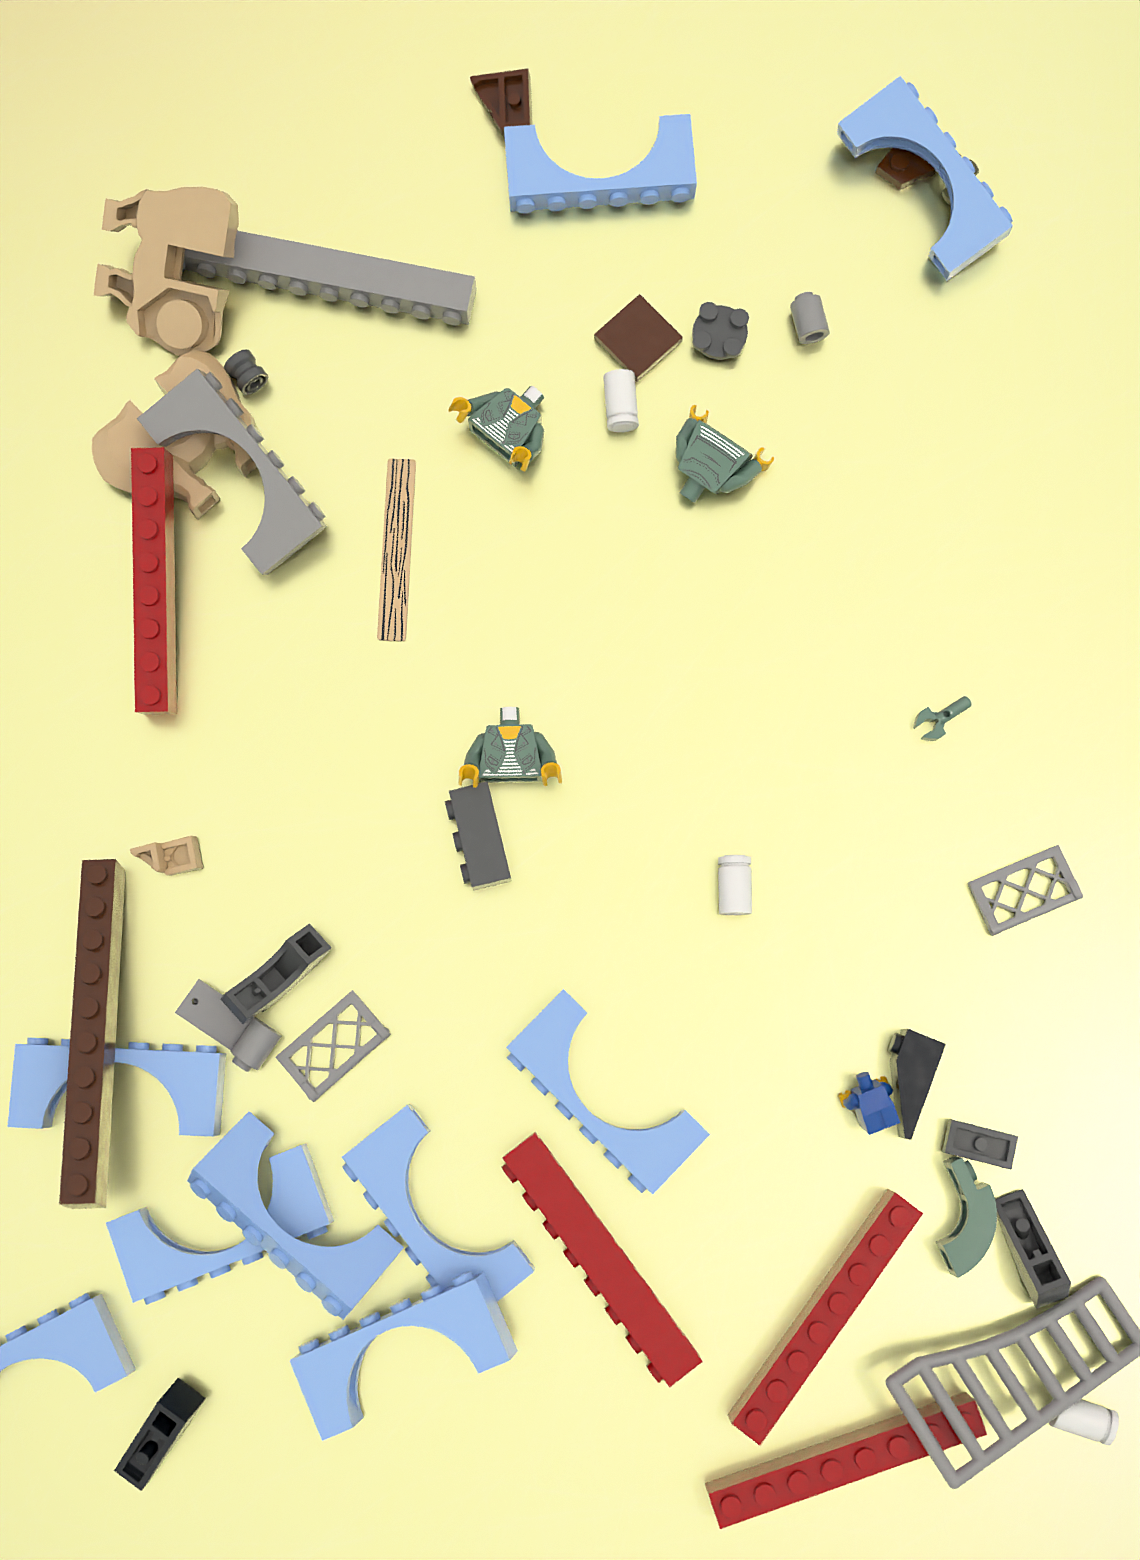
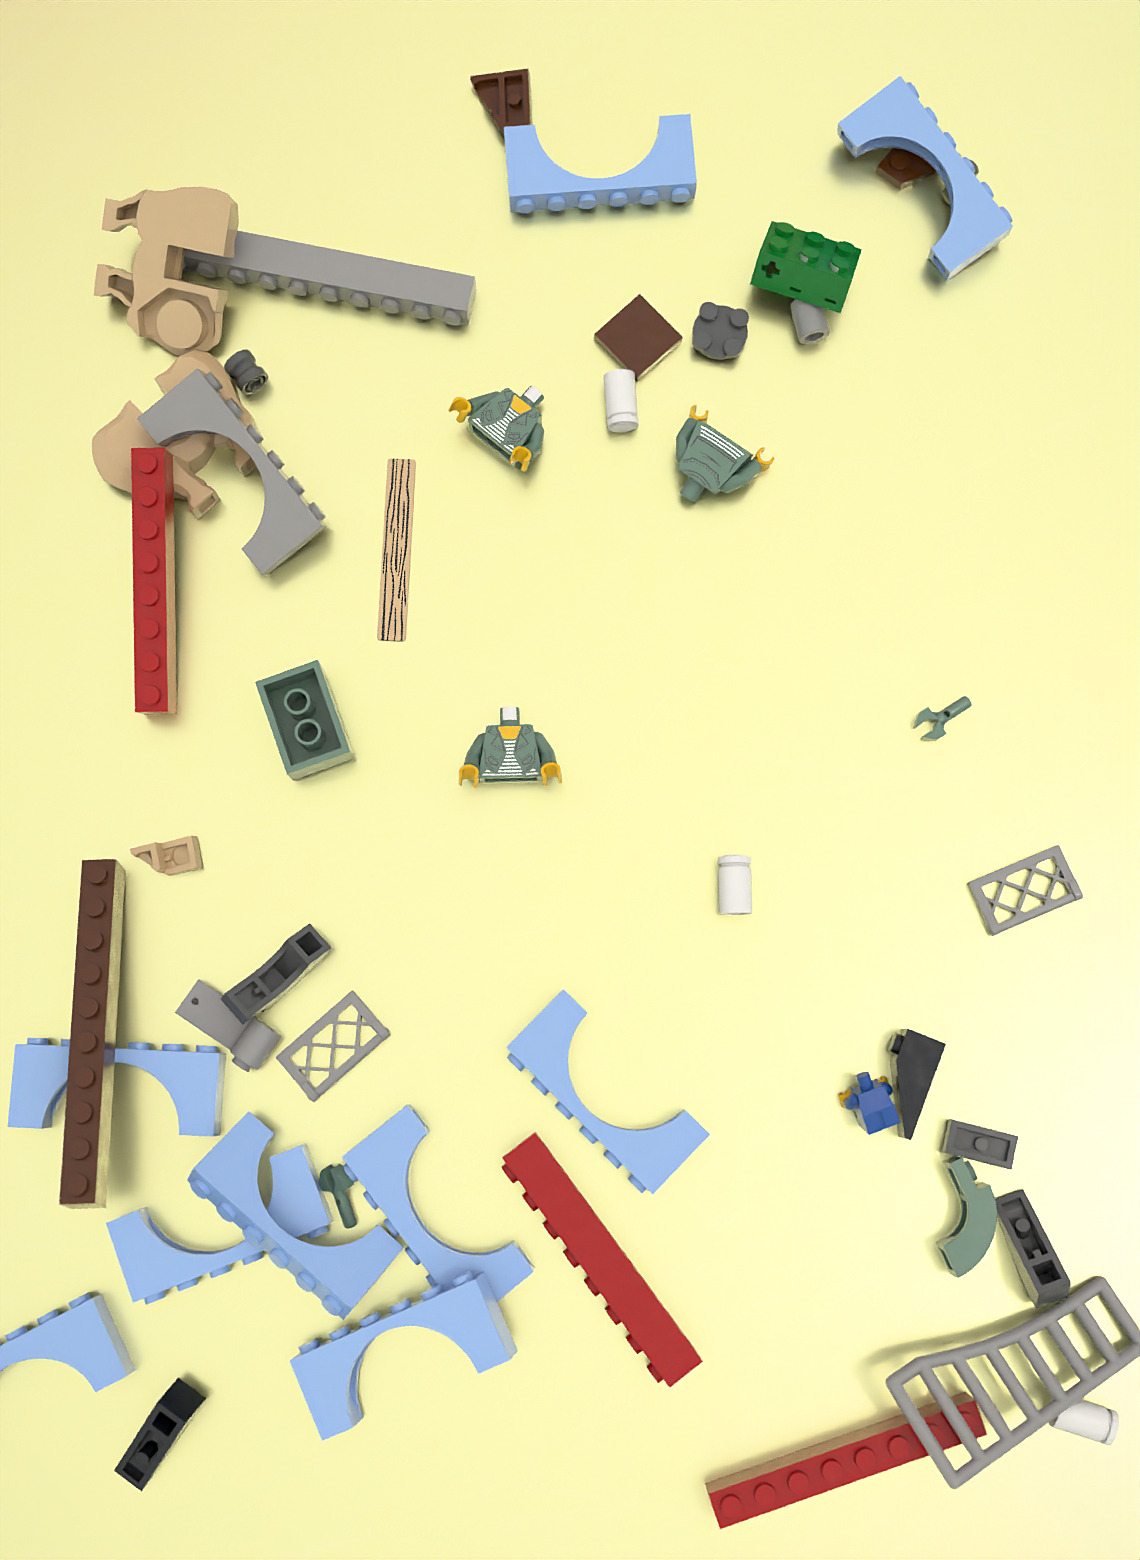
(304, 720): none -> sand green brick
(337, 1182): none -> sand green bar
(478, 836): dark grey brick -> none
(809, 266): none -> green piece
(824, 1316): red brick -> none

